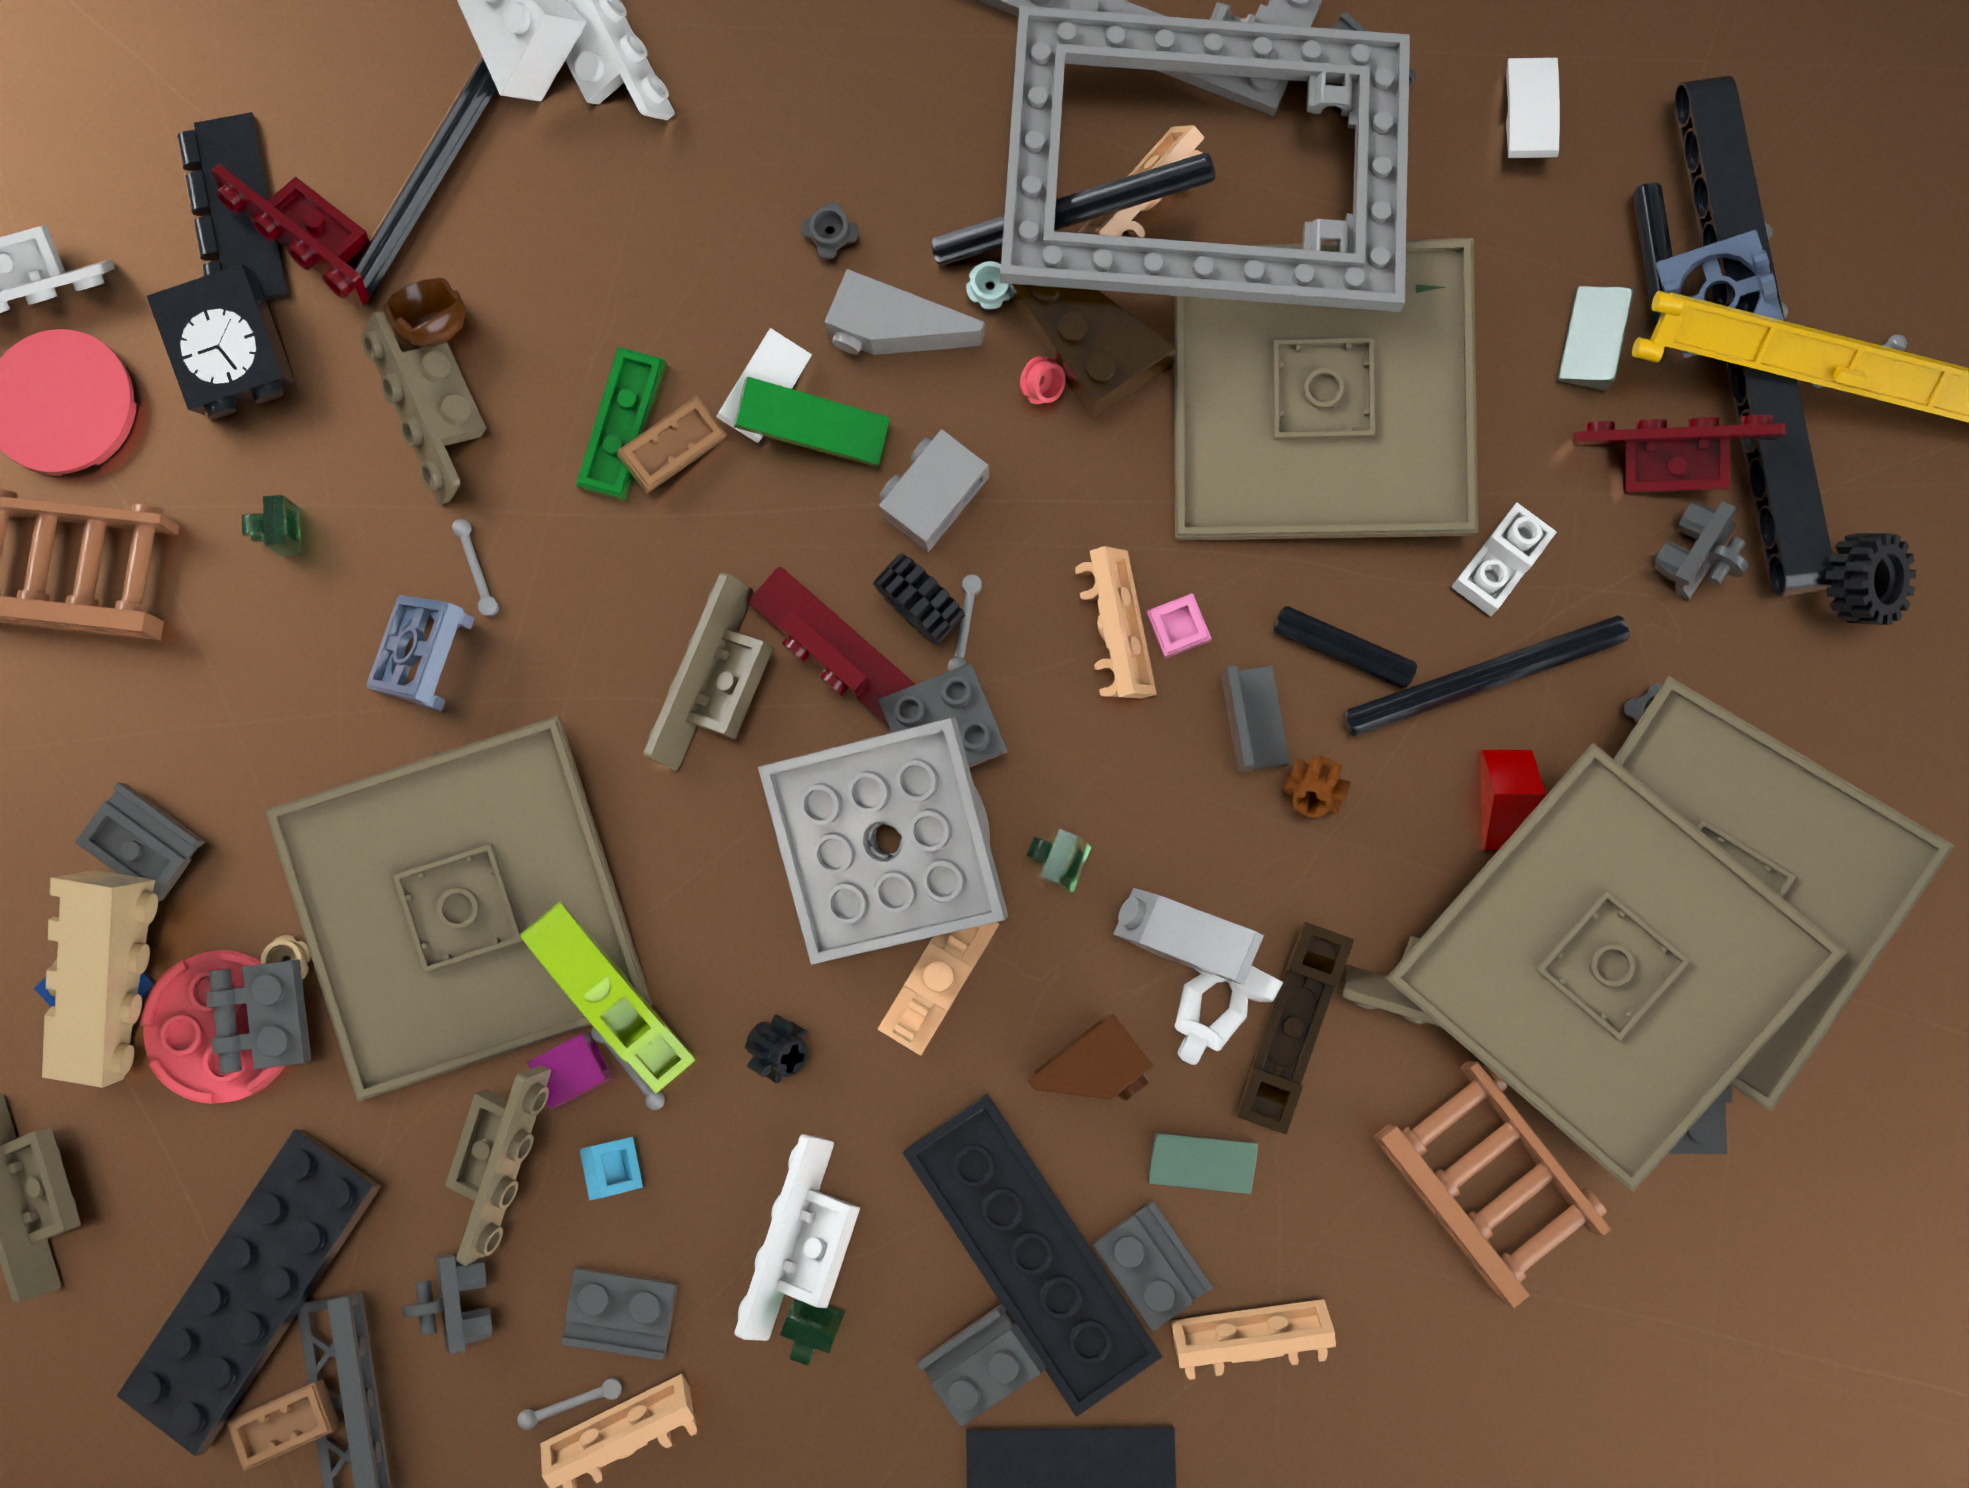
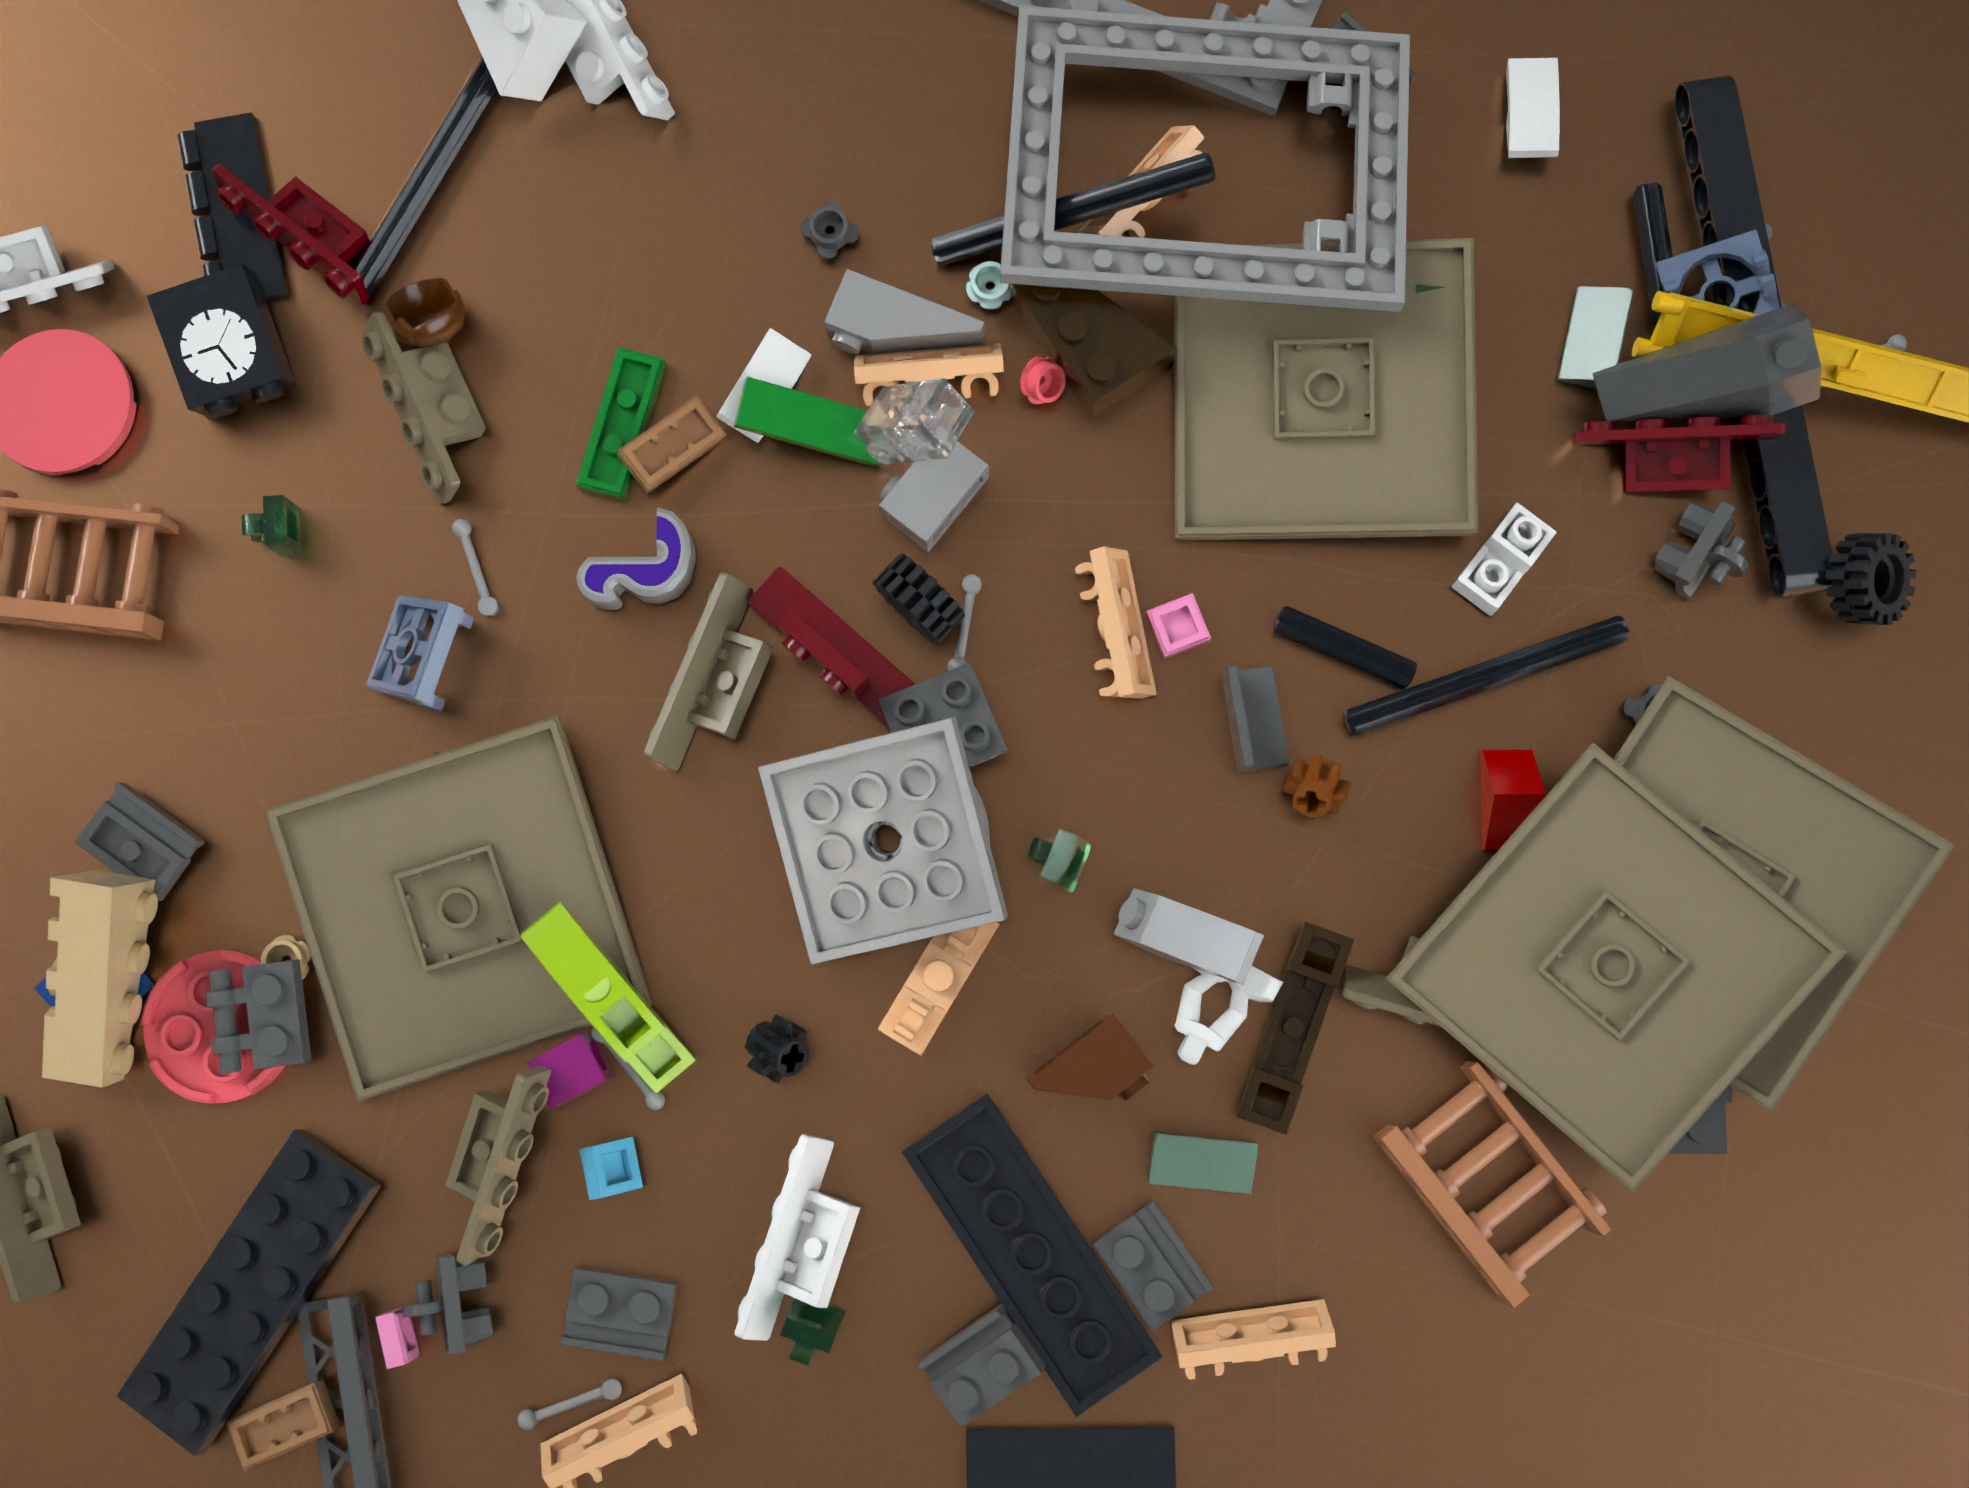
(397, 1338): none -> bright pink tile
(647, 578): none -> light grey animal
(914, 422): none -> clear brick
(930, 364): none -> light nougat plate
(1726, 373): none -> dark grey wedge

